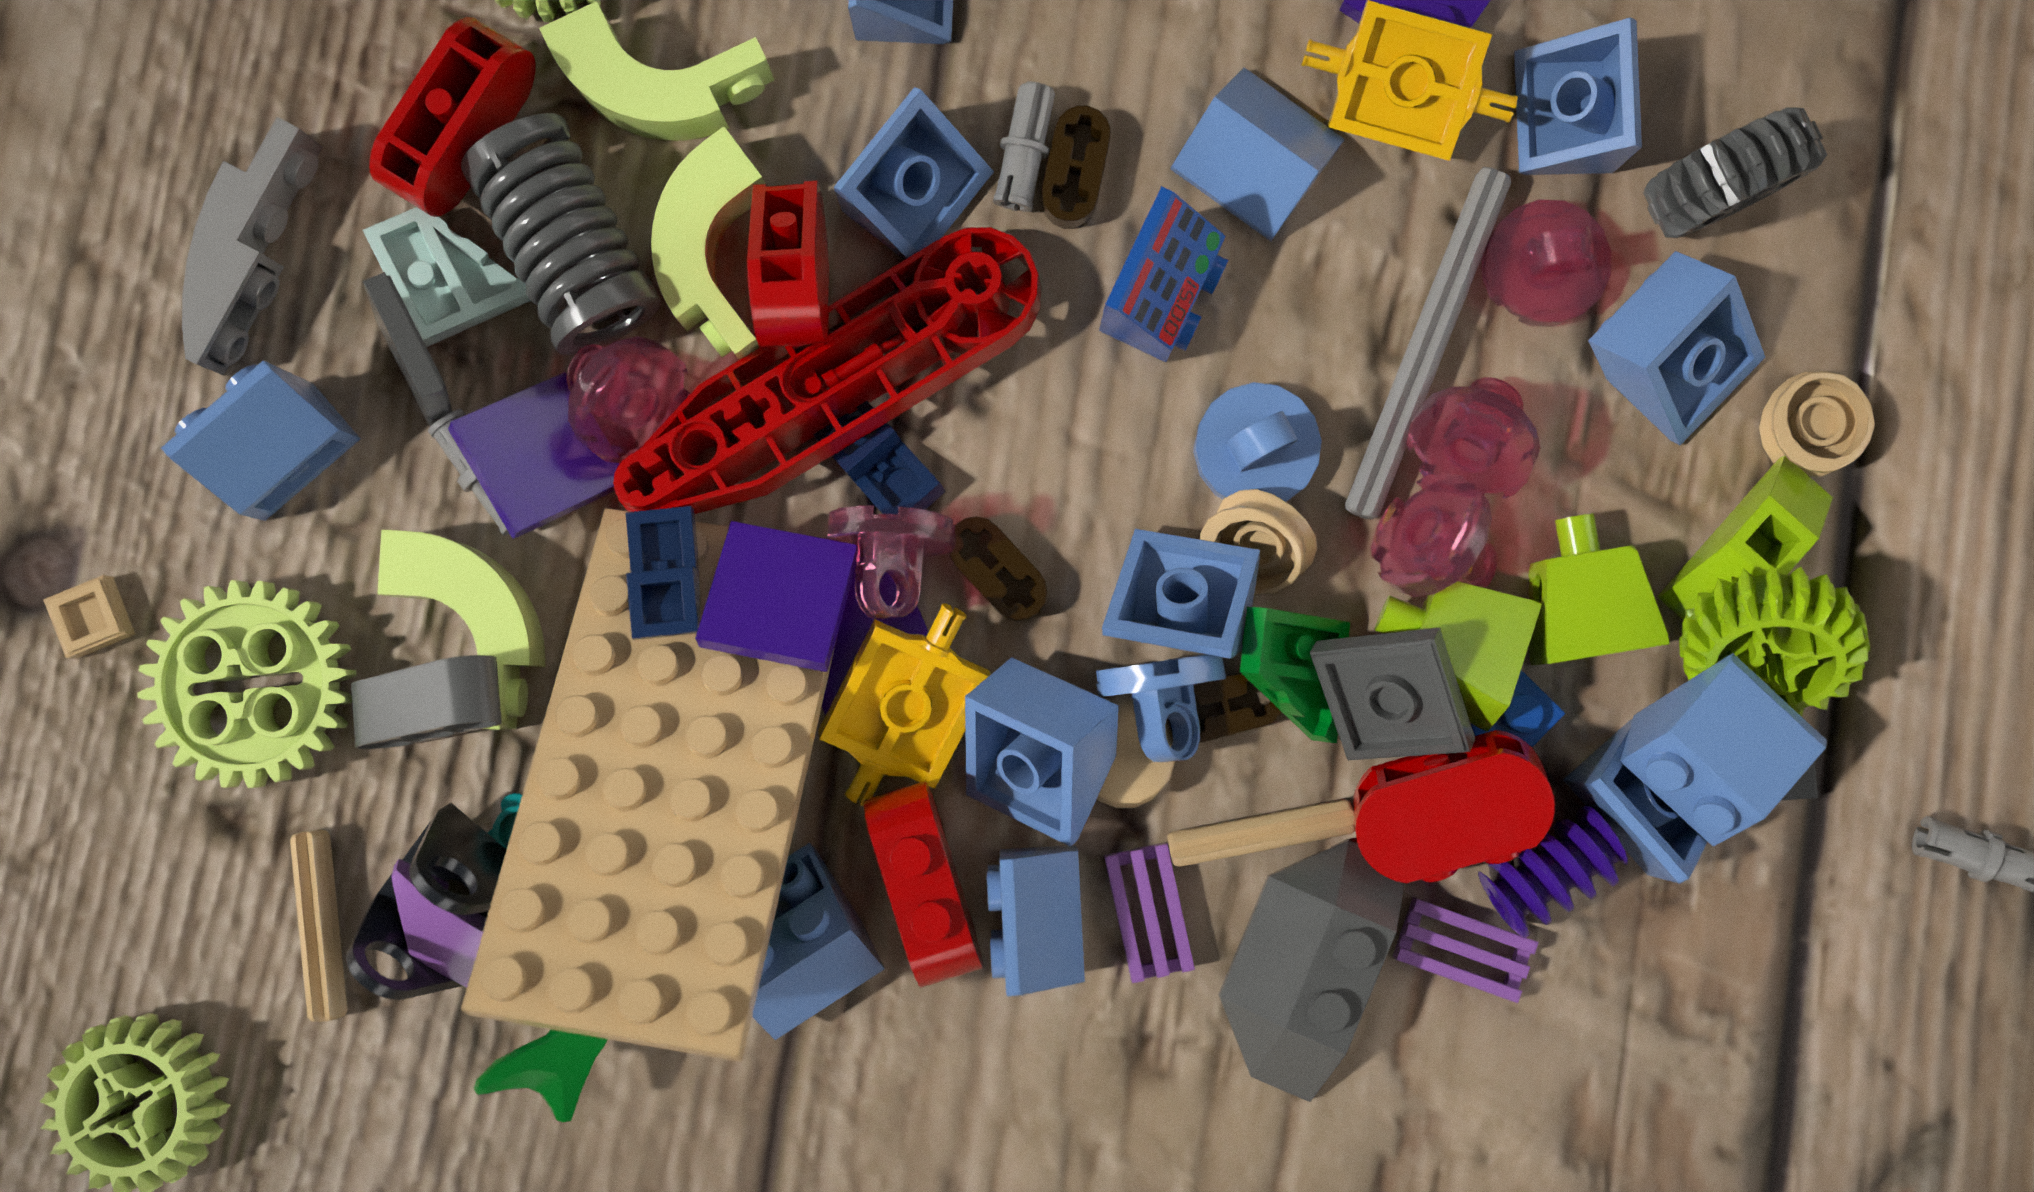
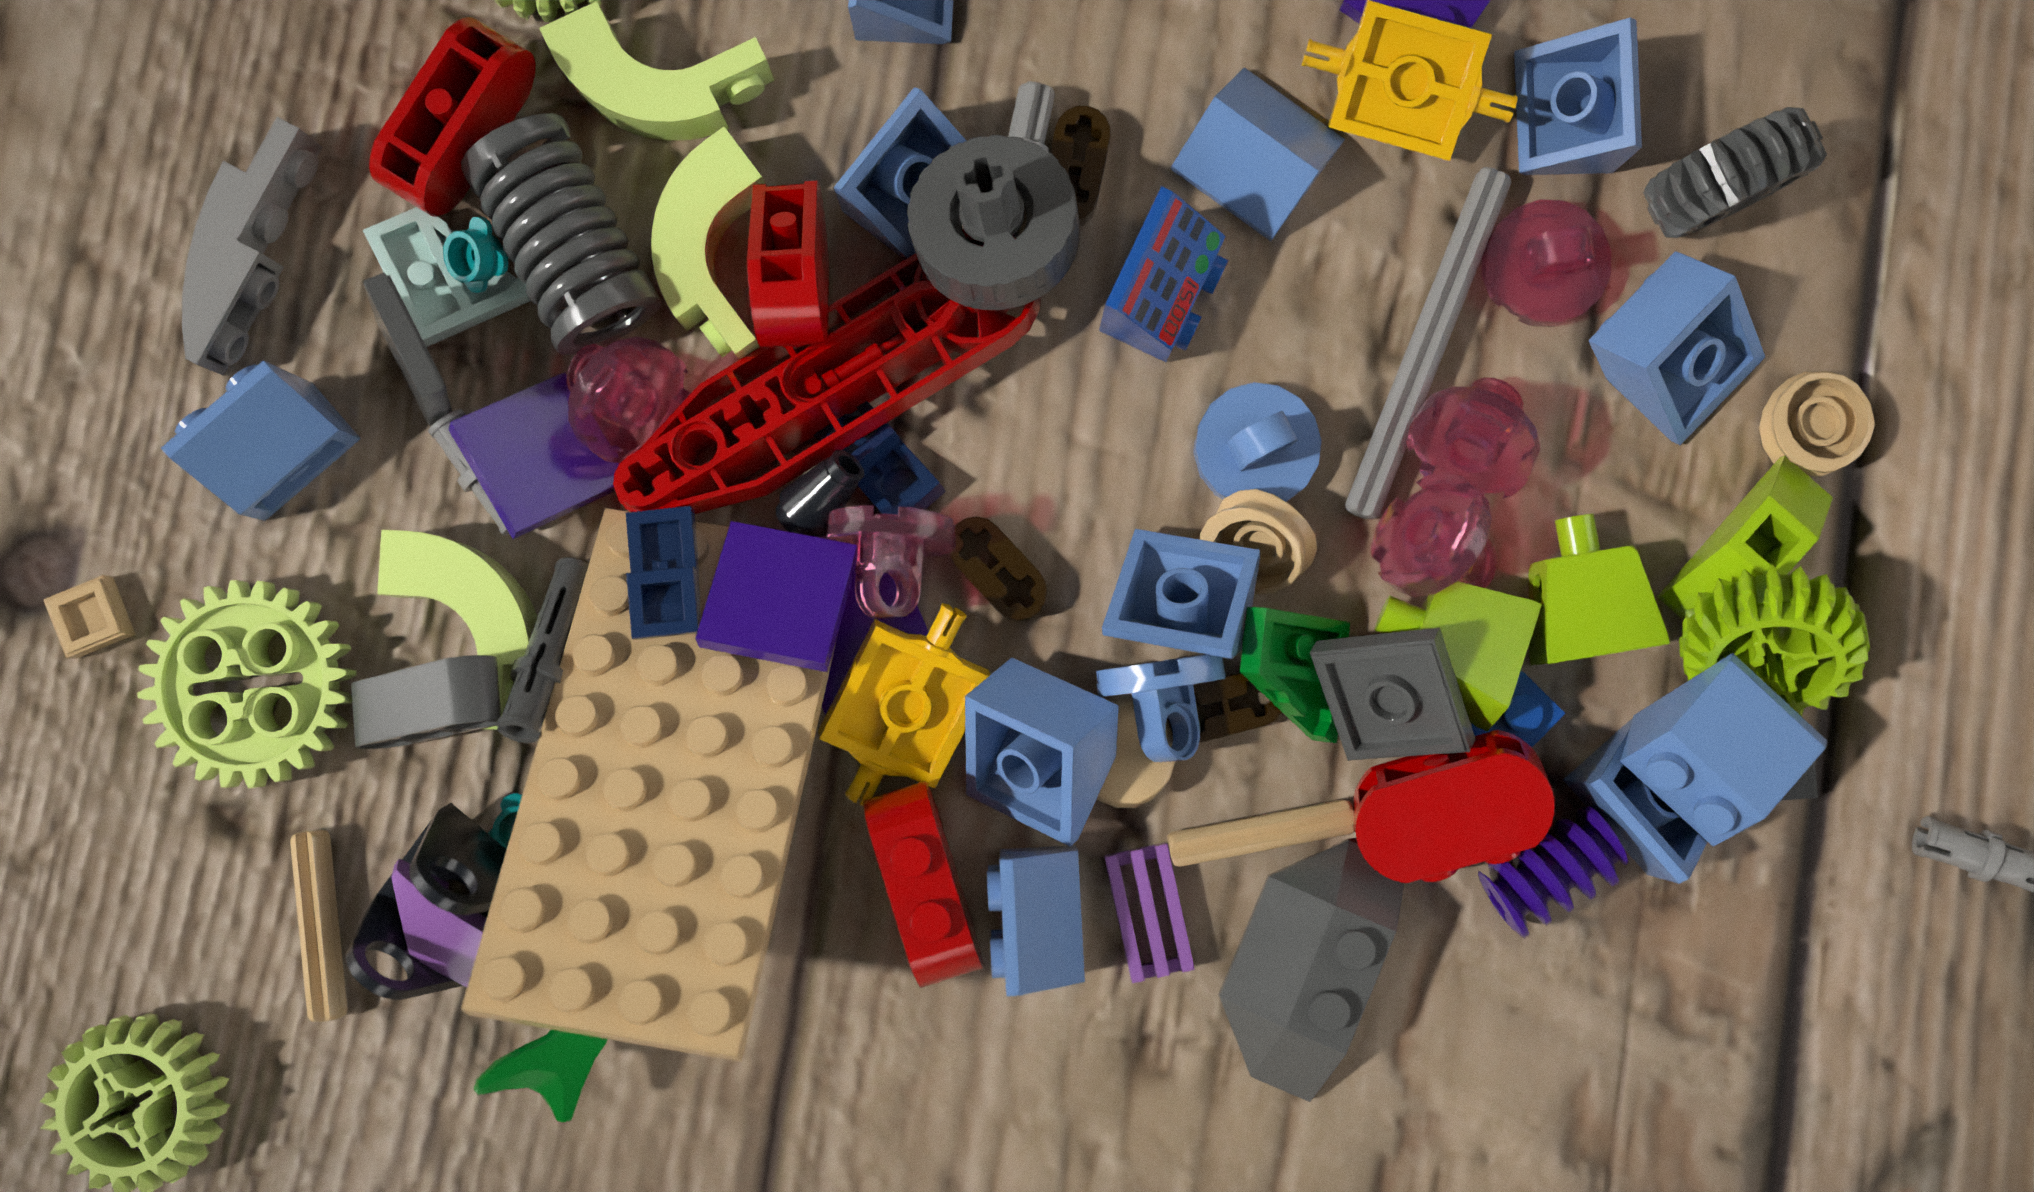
(475, 255): none -> teal plate
(539, 667): none -> dark grey pin
(814, 947): medium blue slope -> none
(826, 487): none -> black cone
(986, 190): none -> dark grey piece
(1515, 967): medium lavender tile -> none

